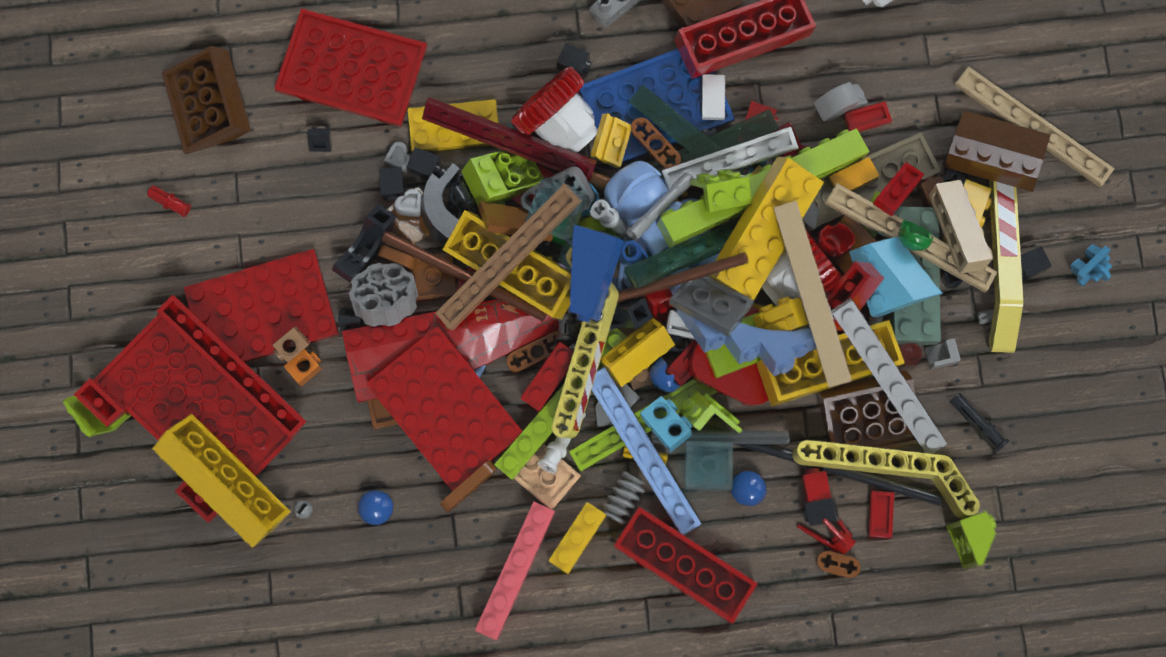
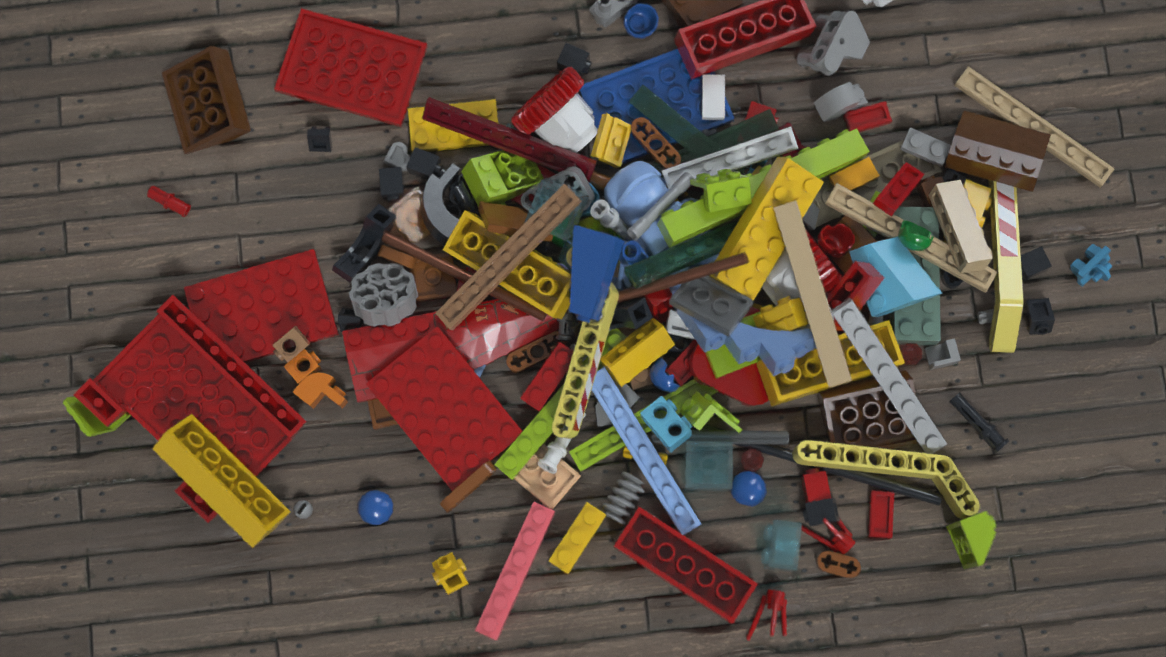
(318, 385): none -> orange brick
(409, 203): light grey tile -> none
(449, 573): none -> yellow brick
(641, 21): none -> blue hair
(752, 460): none -> clear red tile
(775, 601): none -> red plant
(782, 546): none -> clear light blue brick
(840, 38): none -> light grey piece
(925, 147): none -> light grey plate
(1040, 316): none -> black bracket

